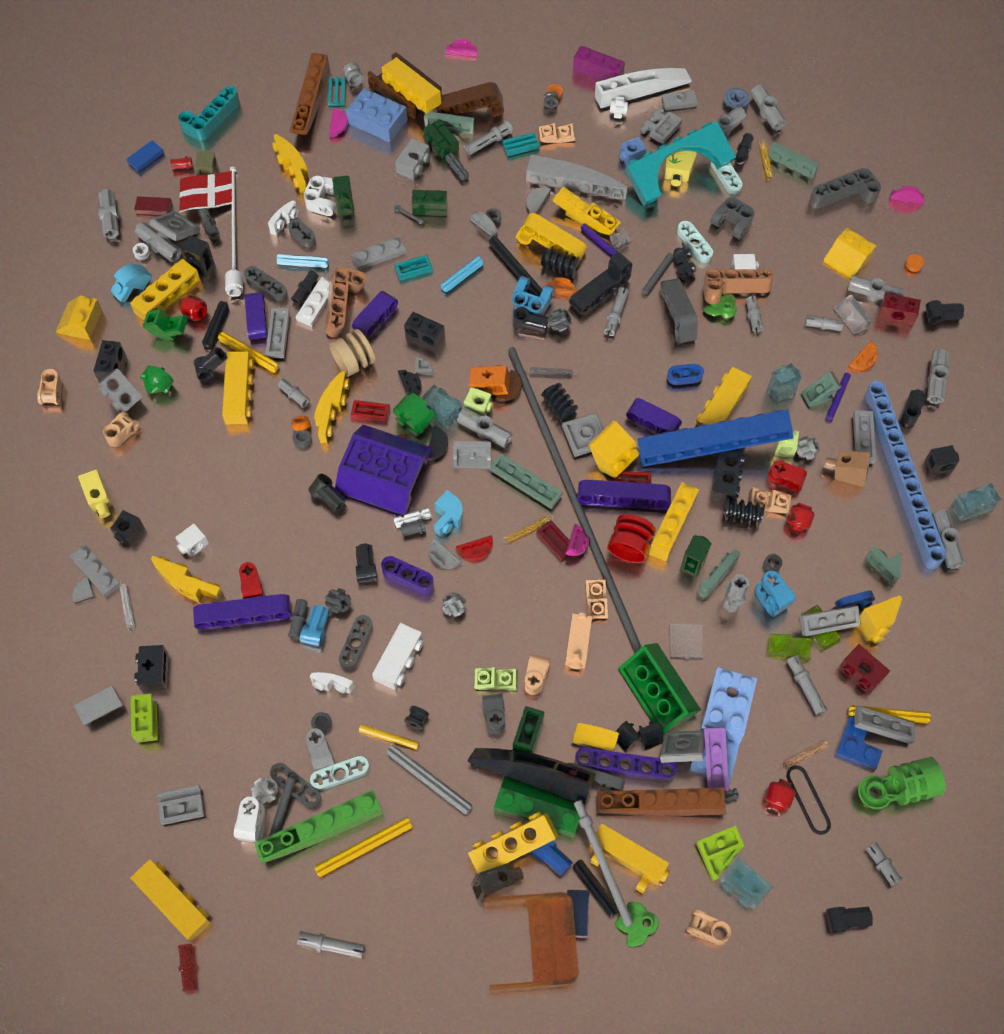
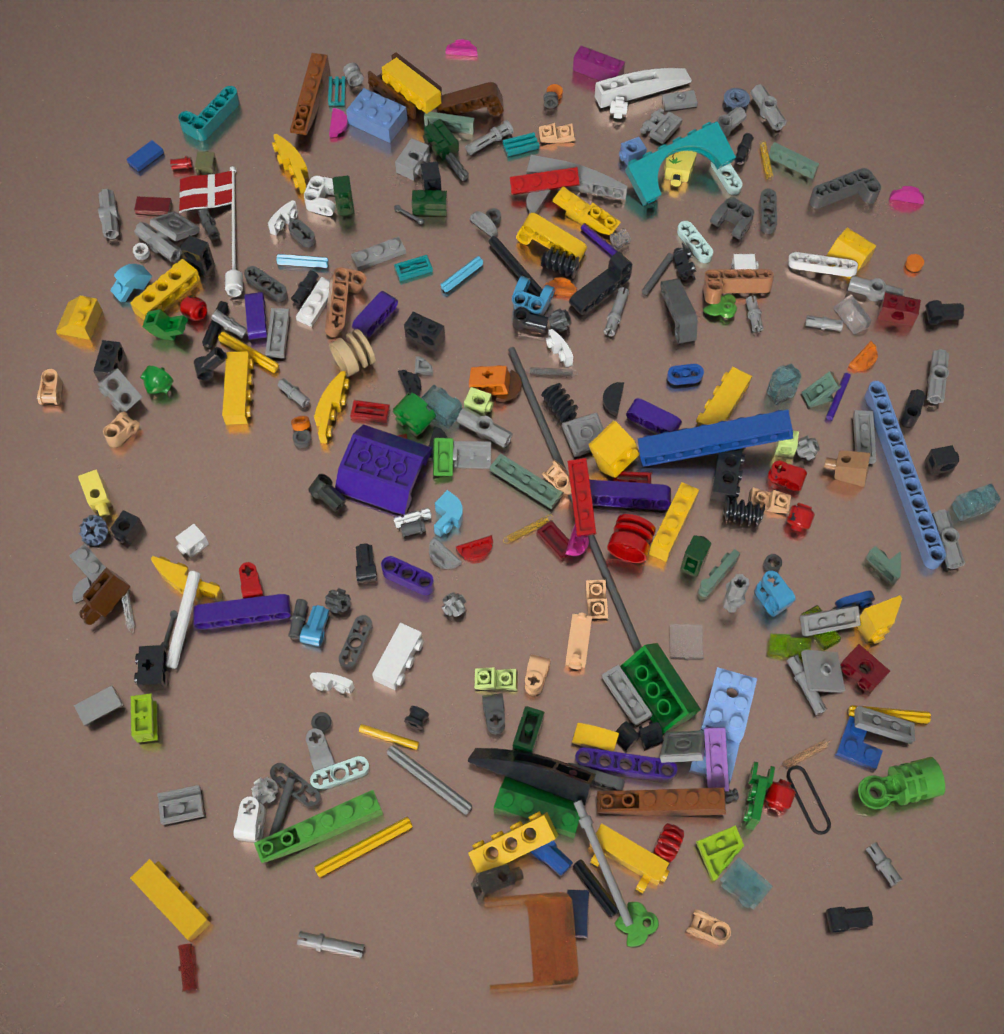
(100, 530): none -> sand blue gear
(103, 596): none -> reddish brown hinge
(173, 614): none -> dark grey hinge
(183, 619): none -> white axle
(229, 323): none -> light grey pin
(430, 176): none -> black brick
(443, 457): none -> bright green plate
(544, 181): none -> red plate
(558, 477): none -> light nougat piece
(559, 346): none -> white slope
(581, 497): none -> red plate
(612, 397): none -> black tile
(626, 695): none -> light grey plate
(669, 842): none -> red gear
(756, 795): none -> green plate
(764, 217): none -> dark grey beam
(823, 671): none -> light grey plate
(842, 267): none -> white beam

